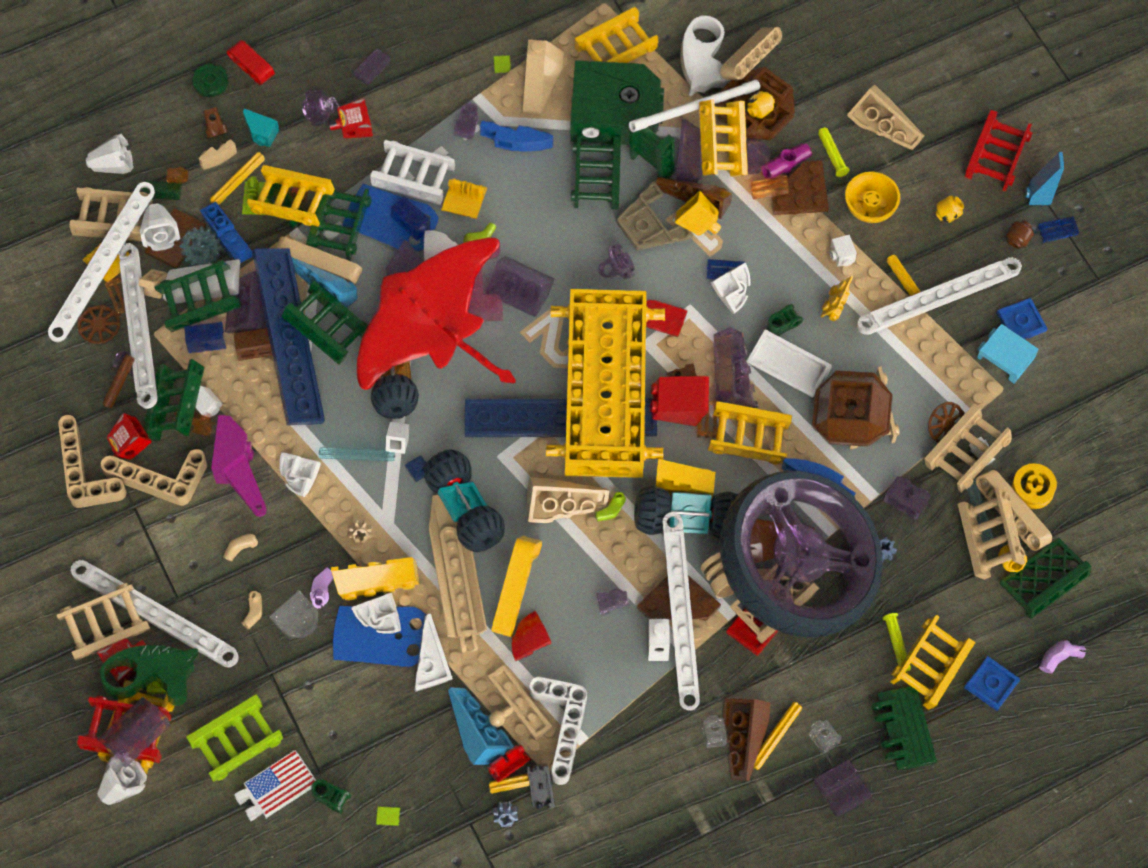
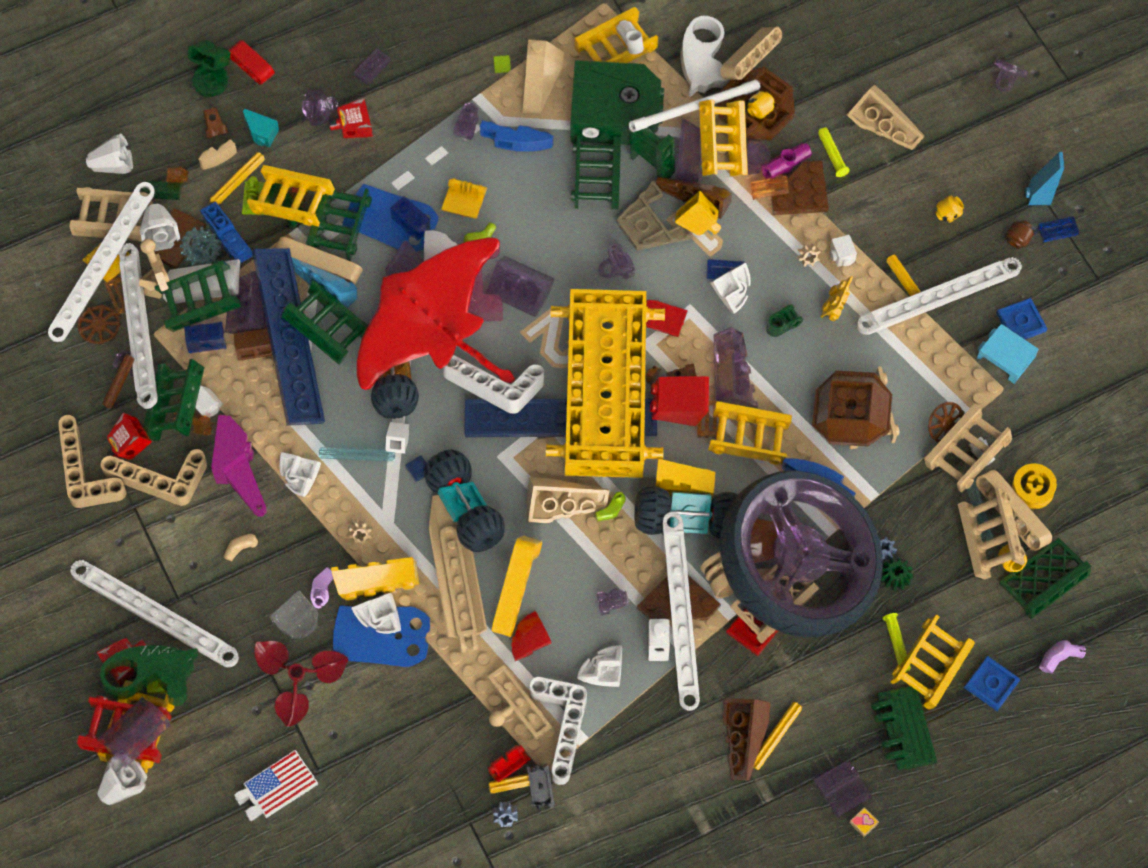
(100, 641): tan fence -> none
(148, 247): none -> tan plate
(209, 55): none -> dark green brick
(234, 718): lime fence -> none
(255, 611): tan arm -> none
(293, 707): none -> dark red plant
(334, 796): dark green piece -> none
(388, 816): lime sticker -> none
(412, 188): white fence -> none
(432, 663): white wing -> none
(479, 738): dark azure wedge -> none
(488, 387): none -> white beam
(604, 668): none -> white brick
(630, 36): none -> white piece
(652, 374): none -> reddish brown tile
(714, 738): clear brick -> none
(789, 363): white slope -> none
(804, 254): none -> tan gear
(823, 742): clear brick -> none
(864, 822): none -> tile
(872, 197): yellow piece -> none
(898, 493): clear purple brick -> none
(903, 578): none -> dark green gear
(987, 138): red fence -> none
(1009, 72): none -> tile

